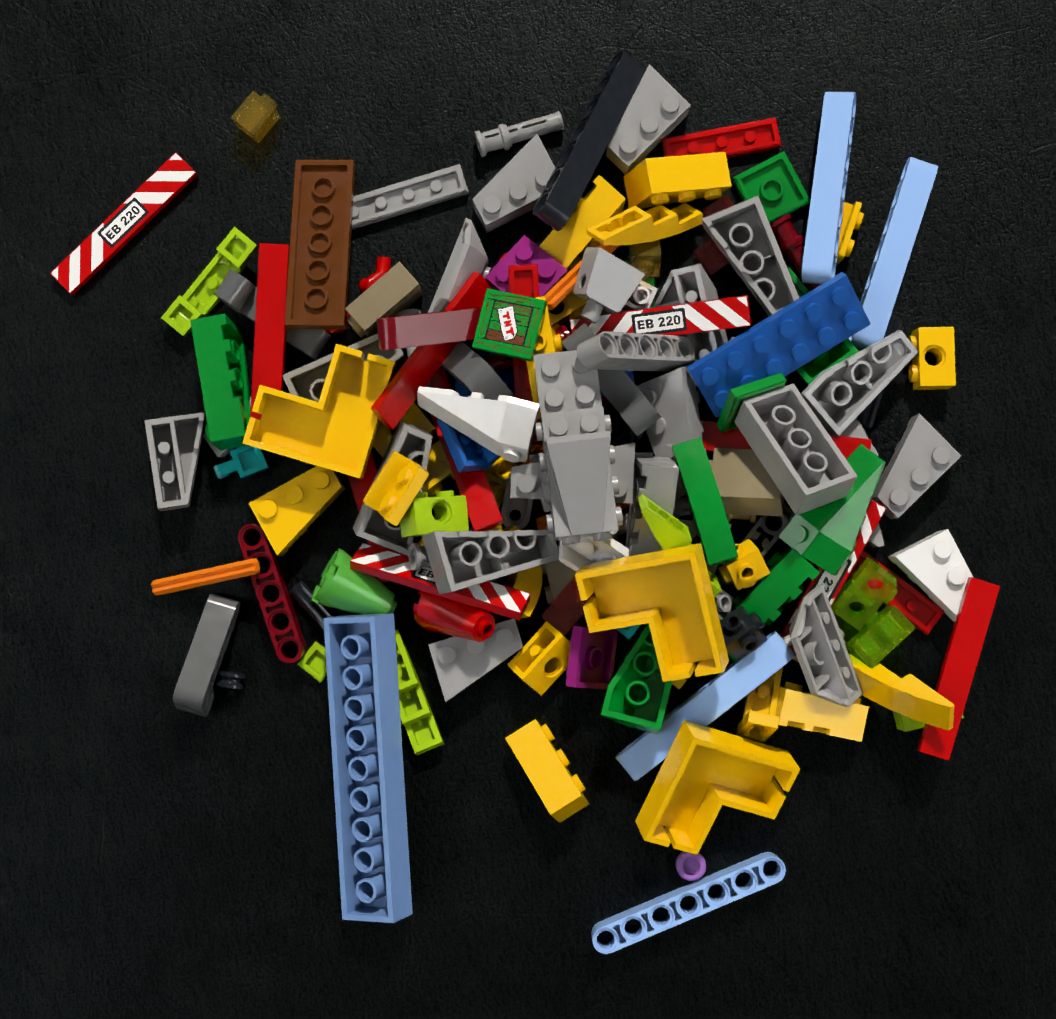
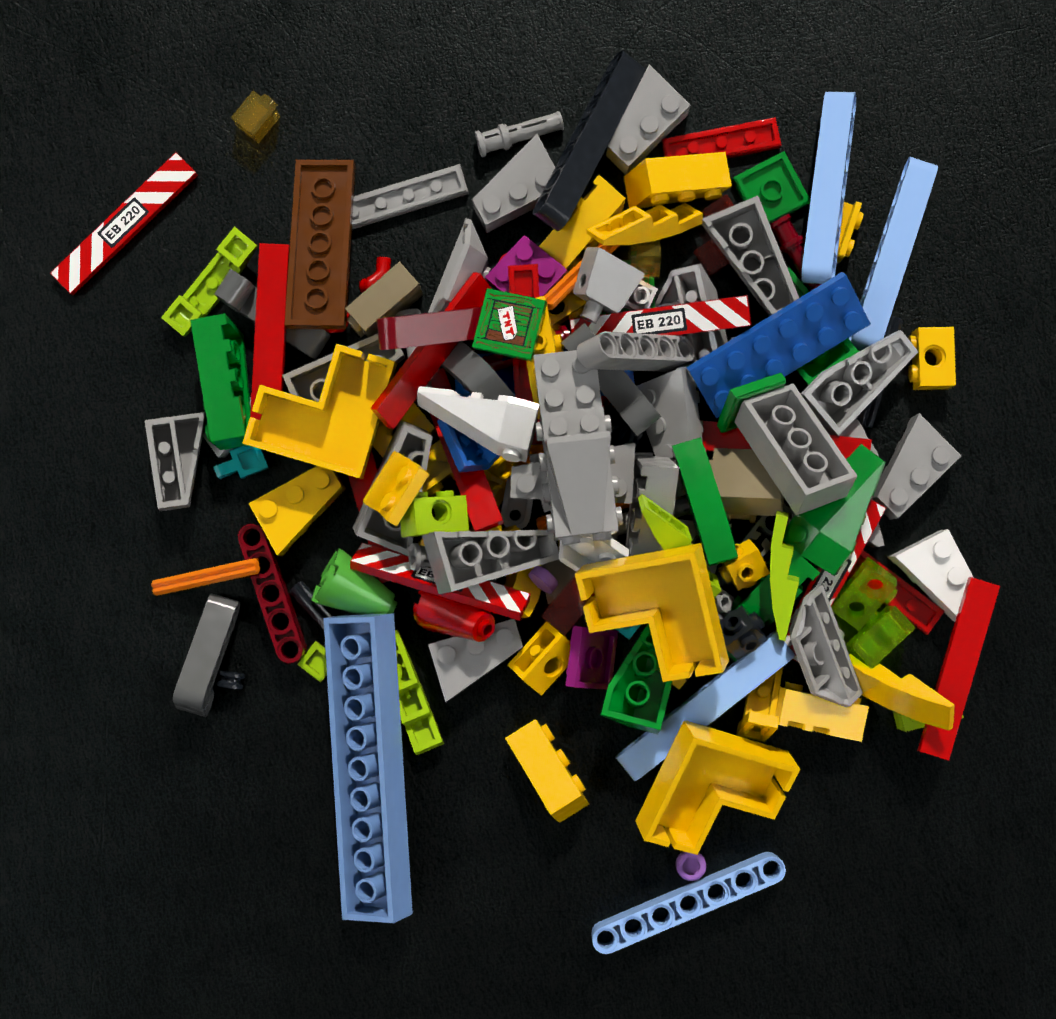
(543, 579): none -> medium lavender tile
(782, 585): none -> lime slope

